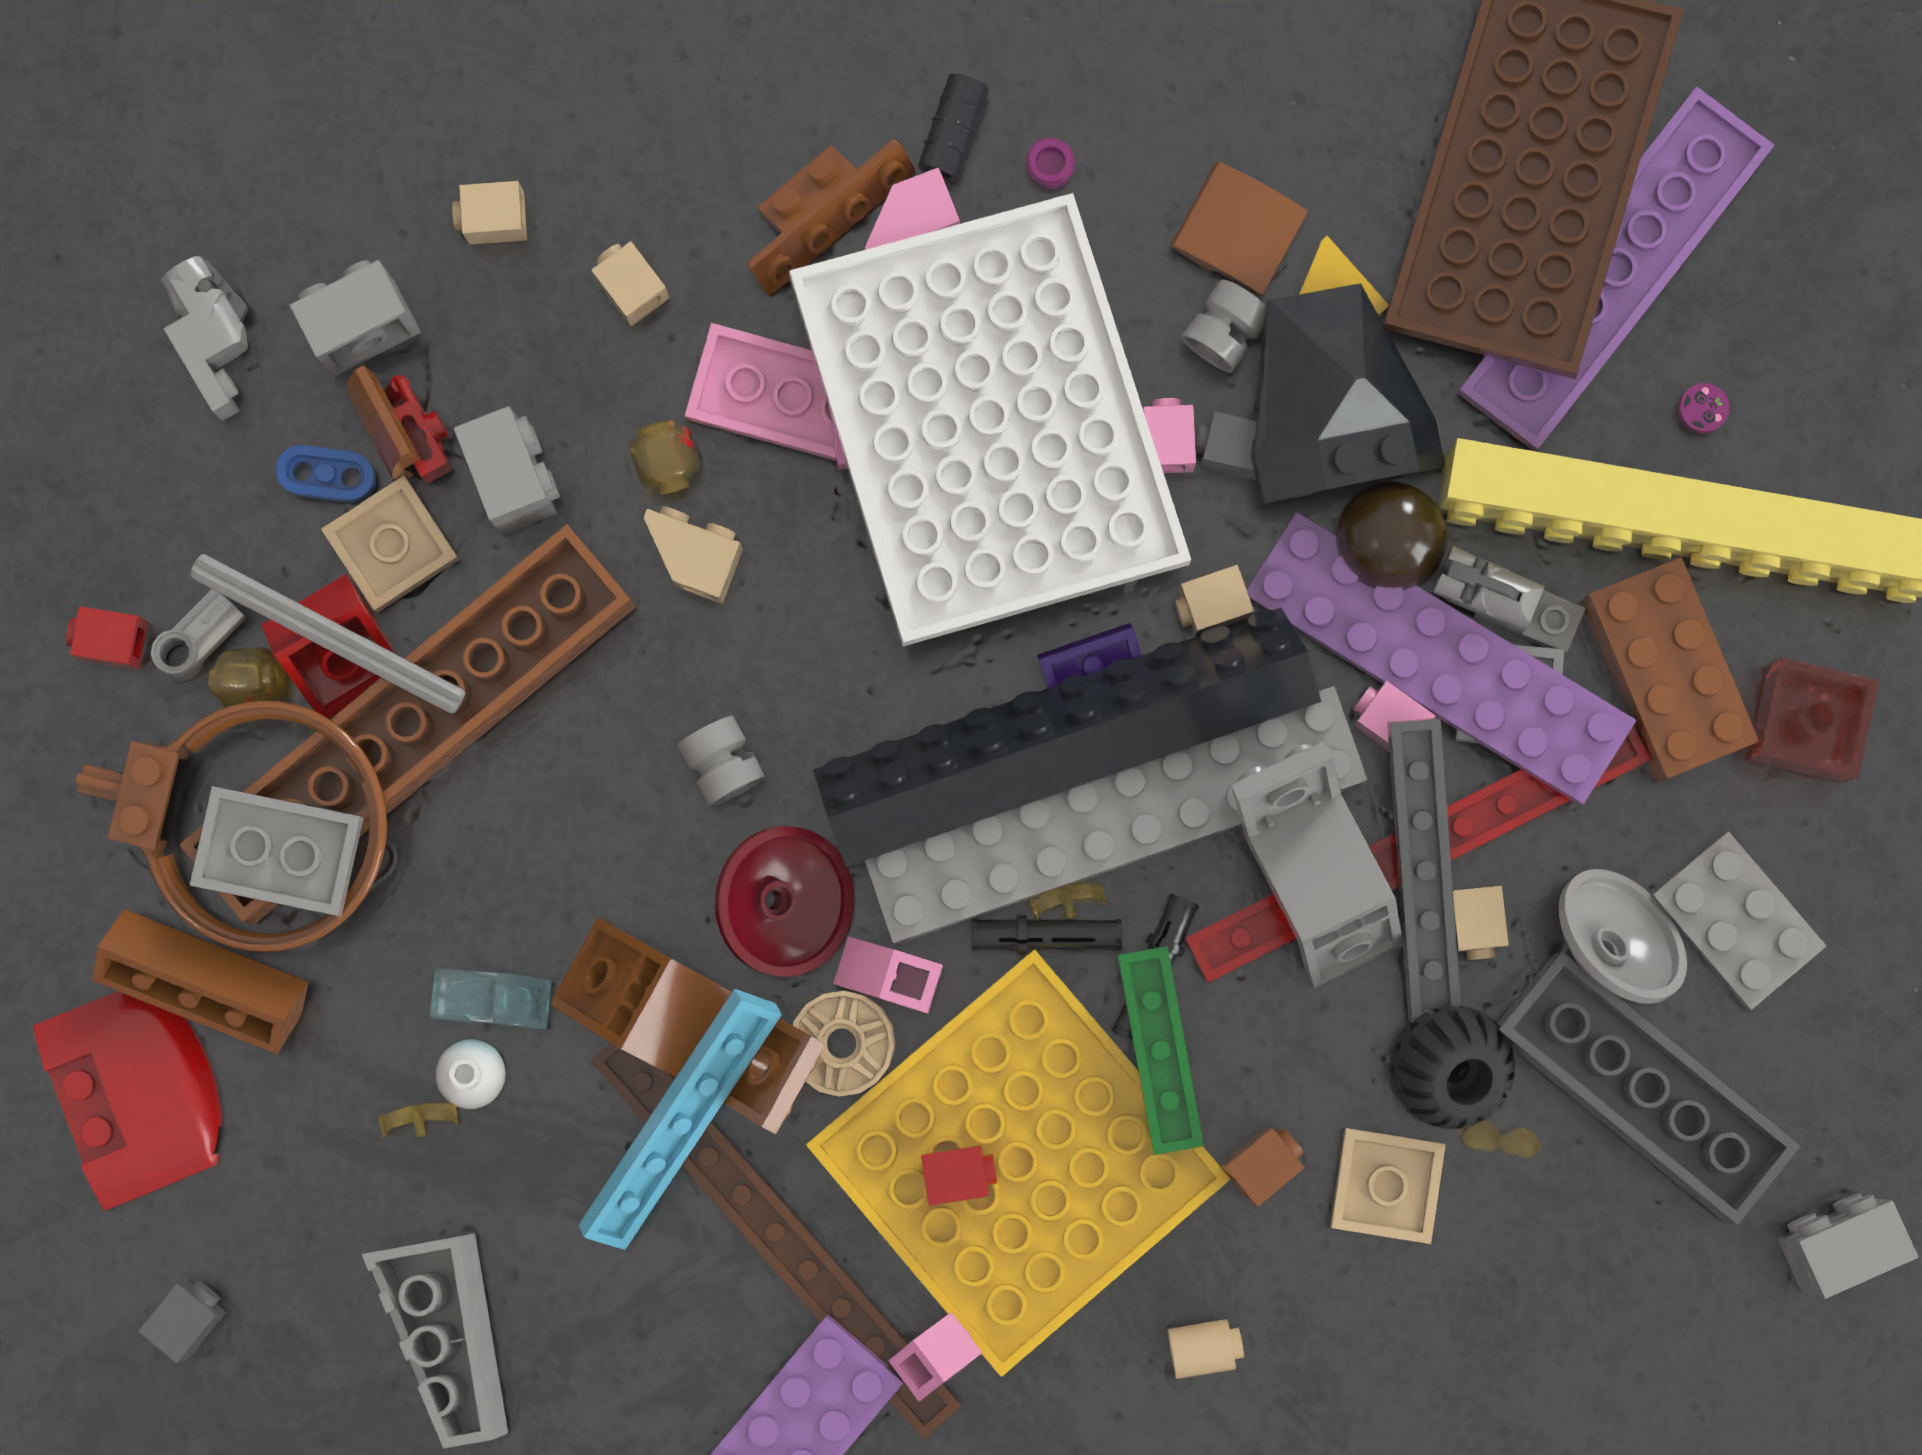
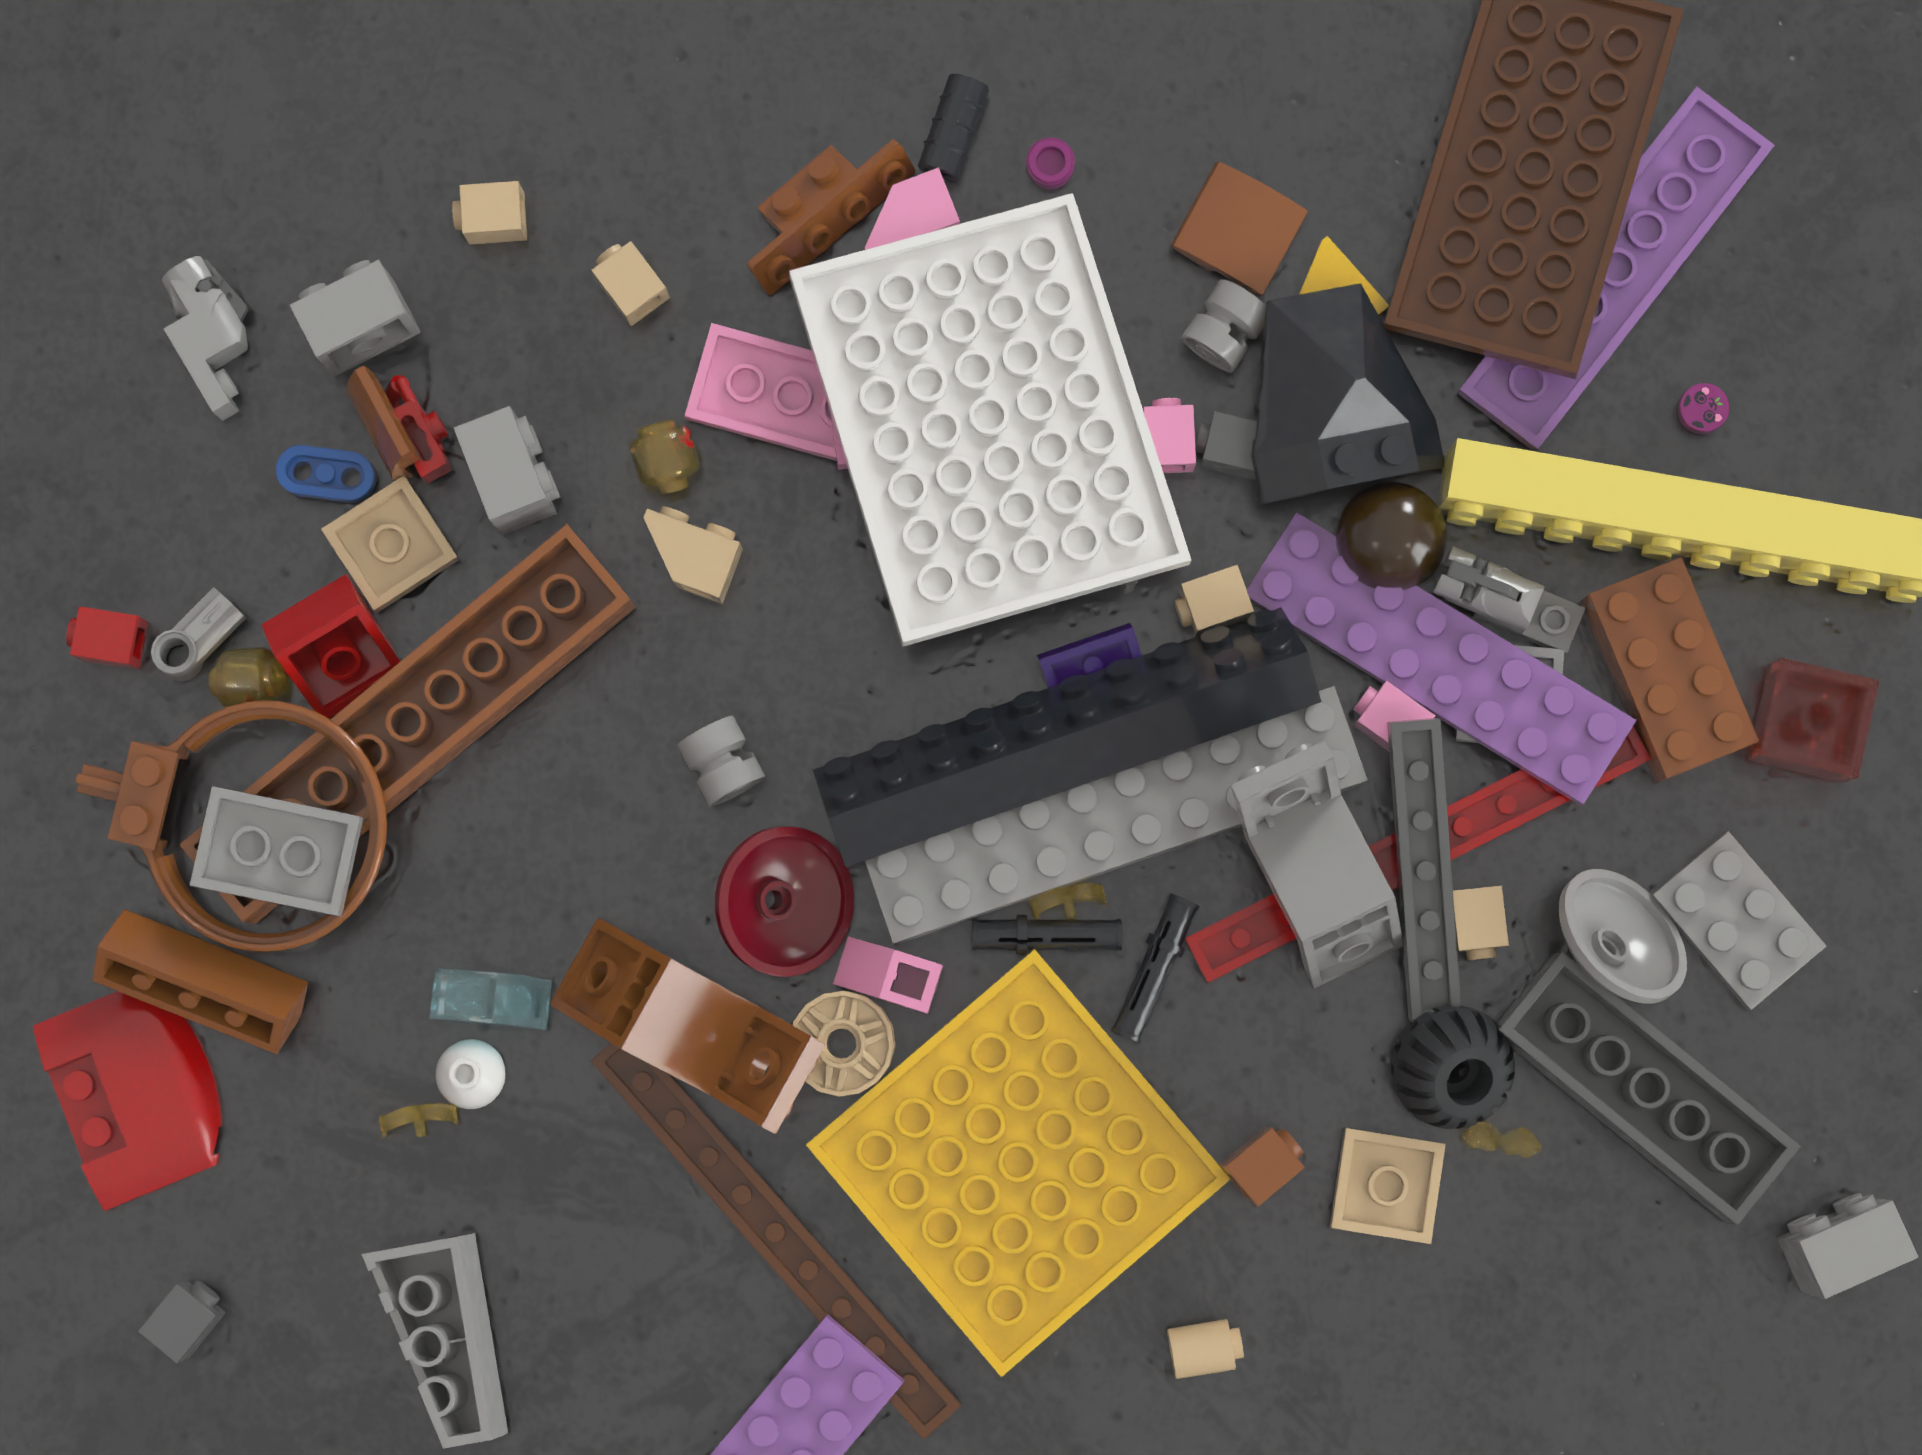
(327, 633): light grey axle -> none
(680, 1119): medium azure plate -> none
(935, 1356): bright pink brick -> none
(958, 1174): red brick -> none
(1160, 1050): green plate -> none

